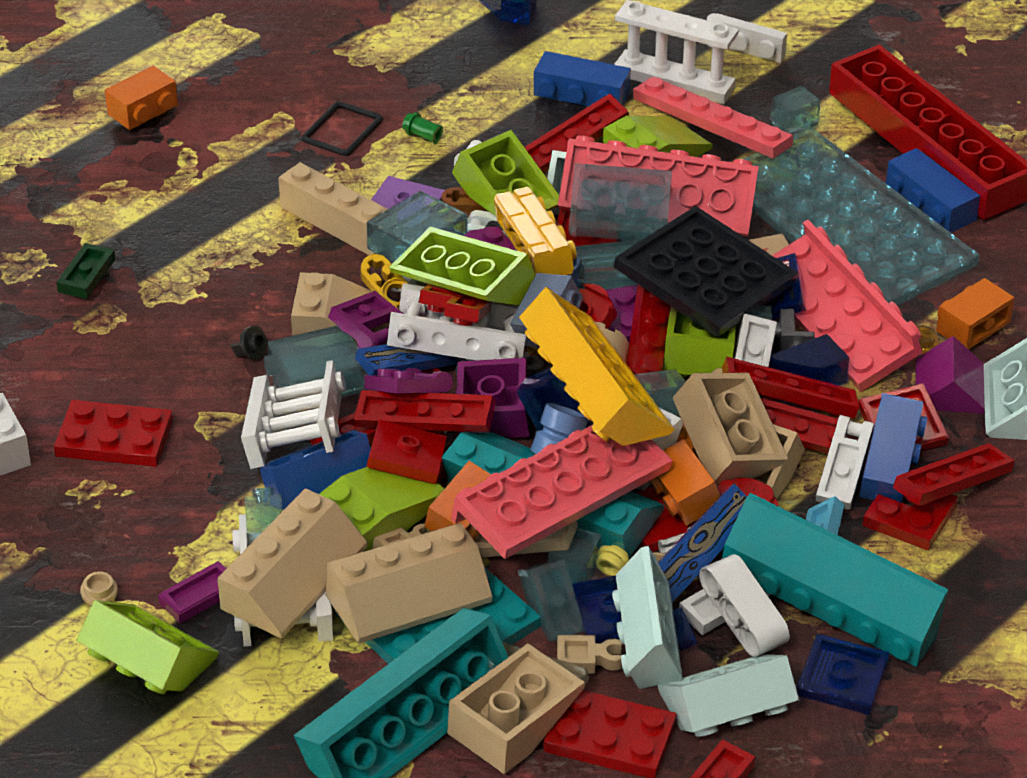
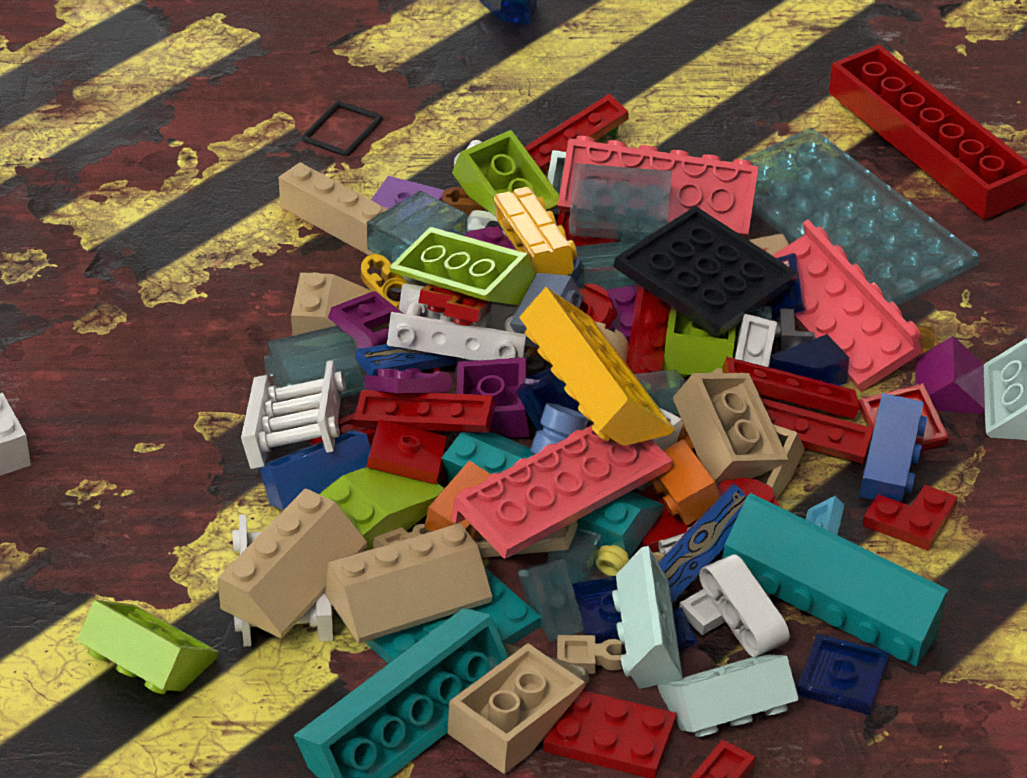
(85, 271): dark green plate -> none
(98, 587): tan plate -> none
(113, 433): red plate -> none
(141, 97): orange brick -> none
(193, 593): magenta tile -> none
(252, 343): pearl dark grey plate -> none
(262, 509): clear light blue brick -> none
(421, 127): green pin -> none
(580, 79): blue brick -> none
(656, 131): lime slope -> none
(700, 82): white fence -> none
(713, 117): coral plate -> none
(754, 38): white plate -> none
(795, 110): clear light blue brick -> none
(845, 461): white plate -> none
(933, 190): blue brick -> none
(953, 474): red plate -> none
(975, 313): orange brick -> none

